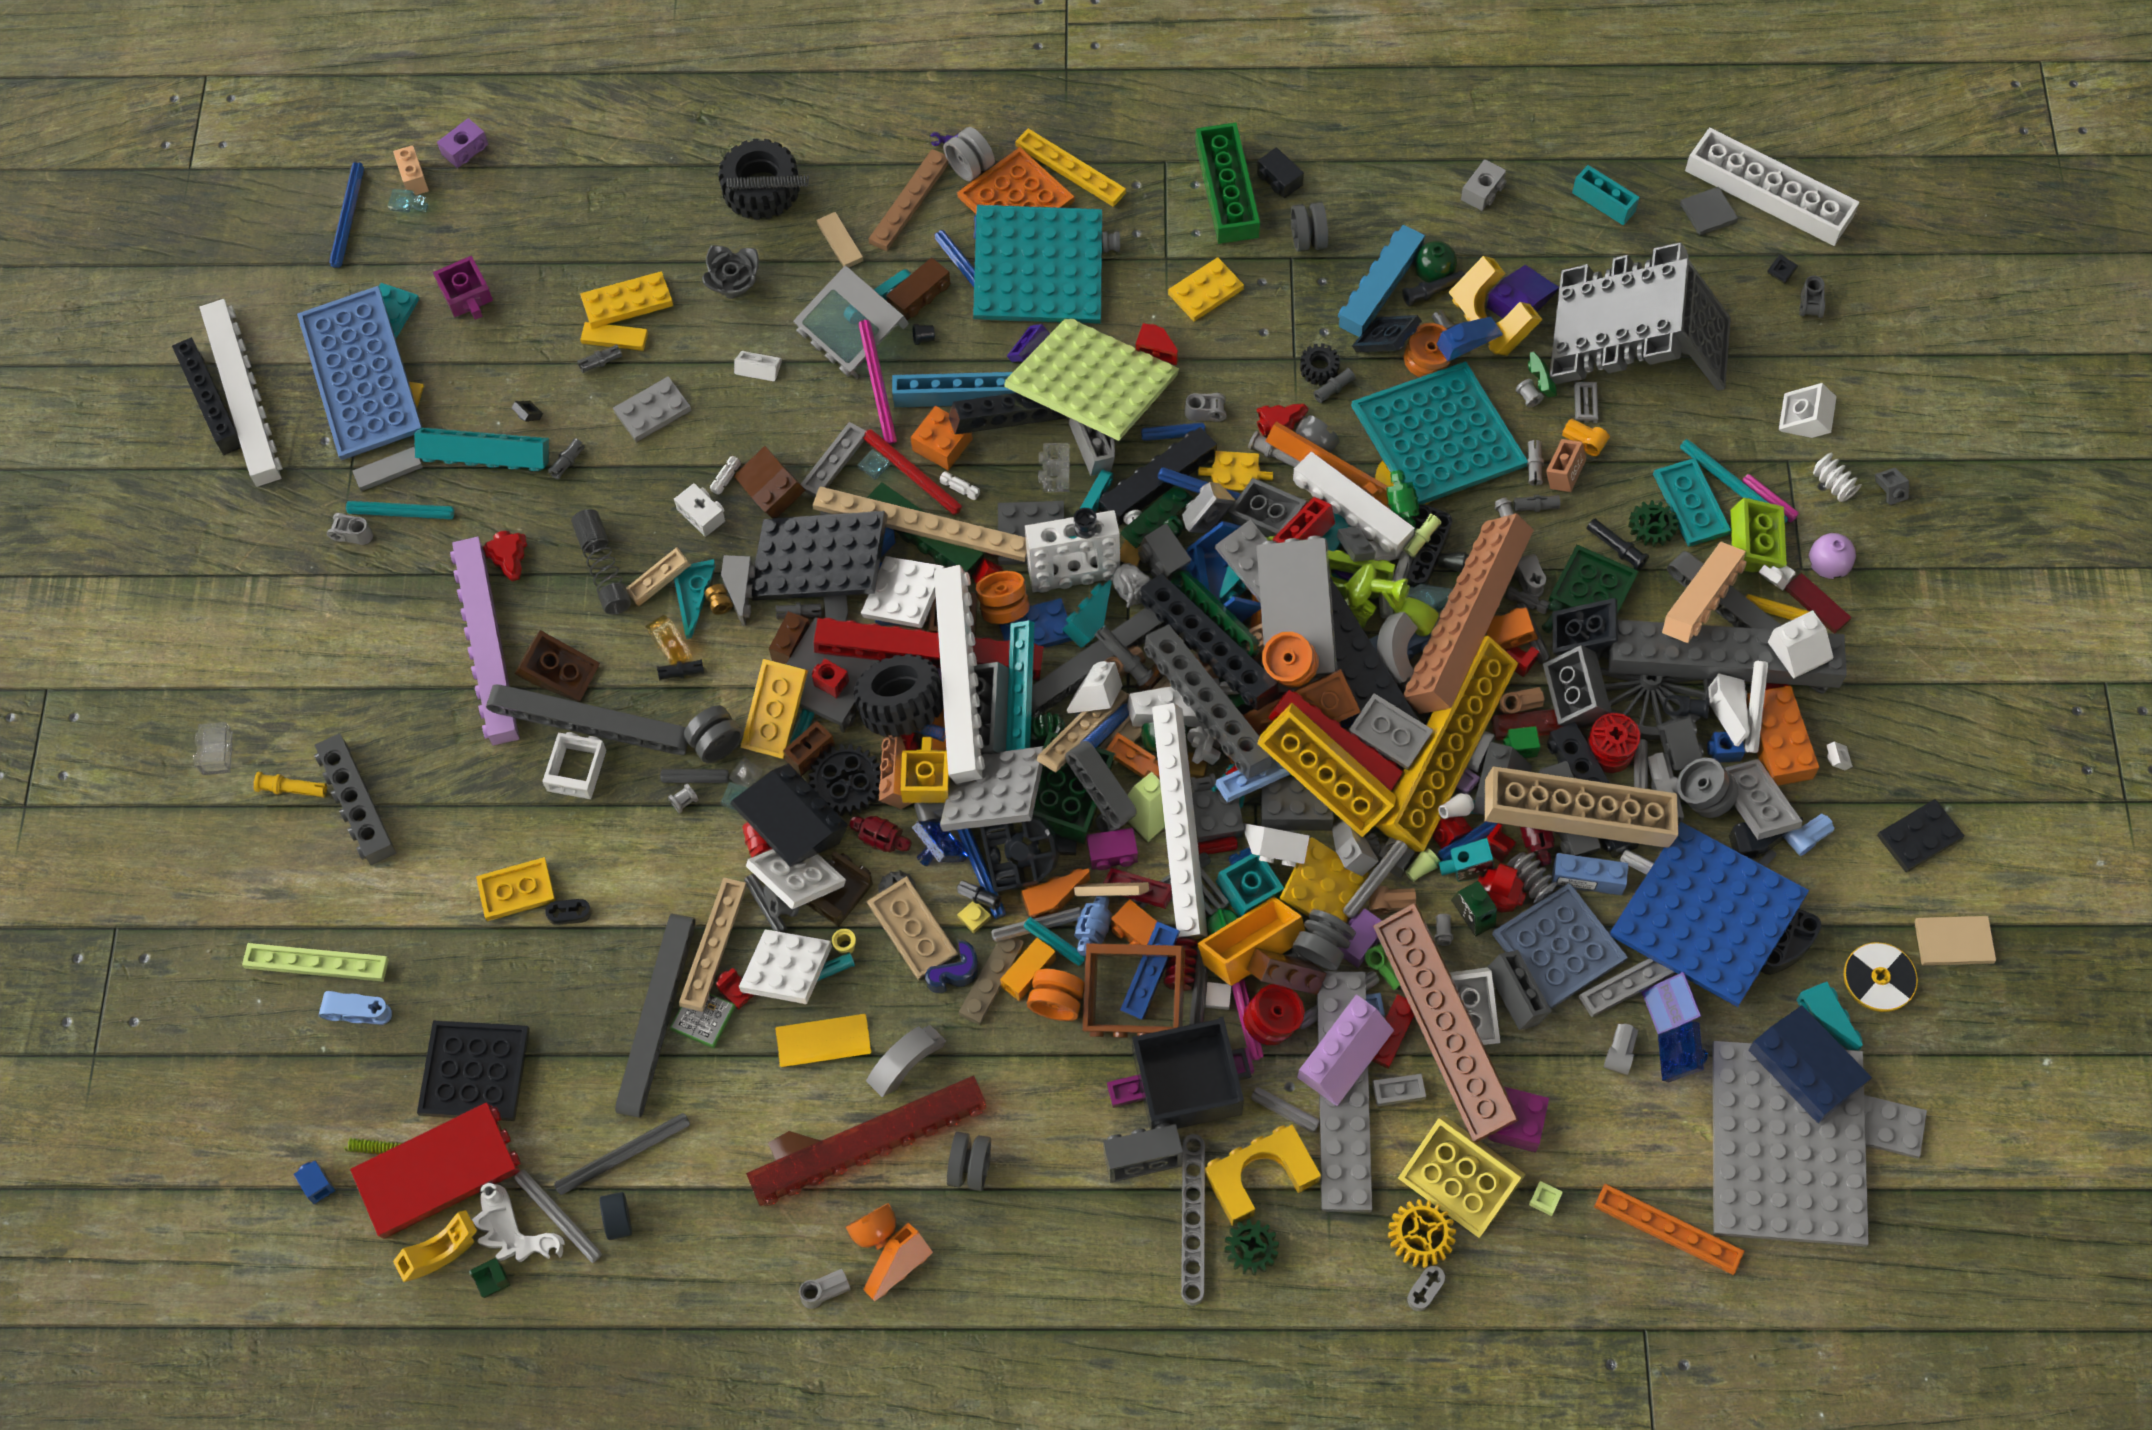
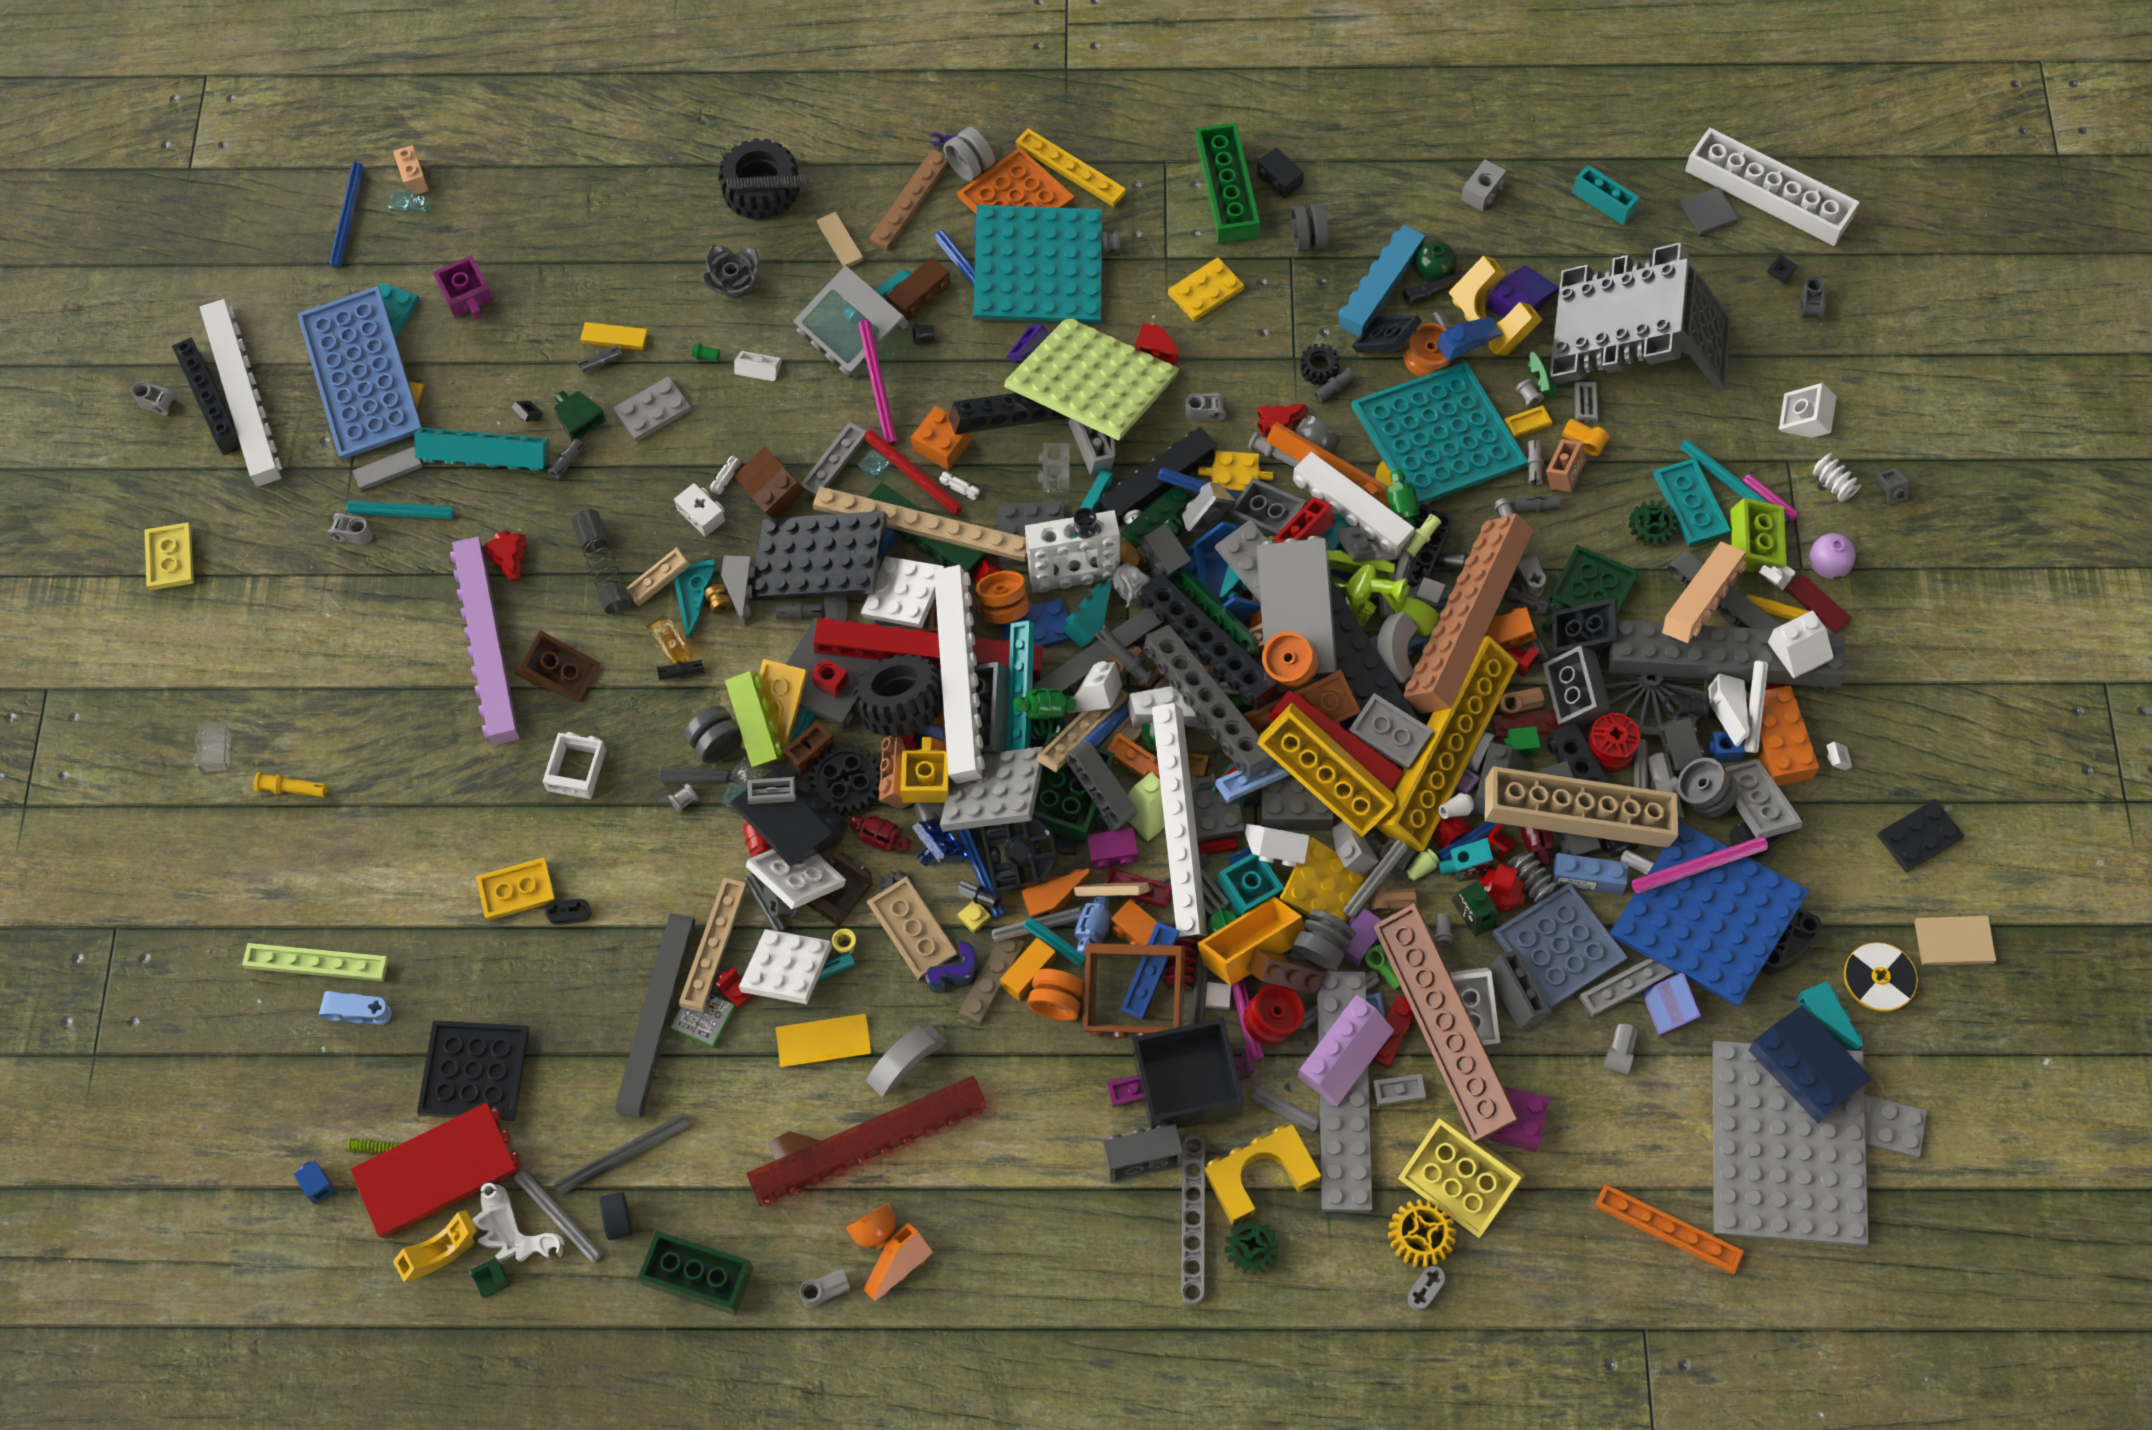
(154, 399): none -> light grey piece
(169, 556): none -> light yellow plate
(380, 845): dark grey brick -> none
(462, 143): medium lavender brick -> none
(578, 414): none -> dark green torso
(587, 719): dark grey beam -> none
(626, 299): yellow plate -> none
(695, 1273): none -> dark green brick
(706, 353): none -> green pin
(754, 719): none -> lime brick
(771, 794): none -> light grey tile
(788, 637): reddish brown brick -> none
(944, 389): dark azure brick -> none
(964, 1161): dark grey wheel -> none
(1044, 703): none -> green piece
(1170, 431): blue axle -> none
(1203, 742): white hips -> none
(1430, 591): none -> light grey tile
(1528, 422): none -> yellow tile
(1545, 1198): yellowish green plate -> none
(1625, 549): black pin -> none
(1681, 1052): clear blue plate -> none
(1699, 865): none -> dark pink axle
(1808, 835): light blue piece -> none

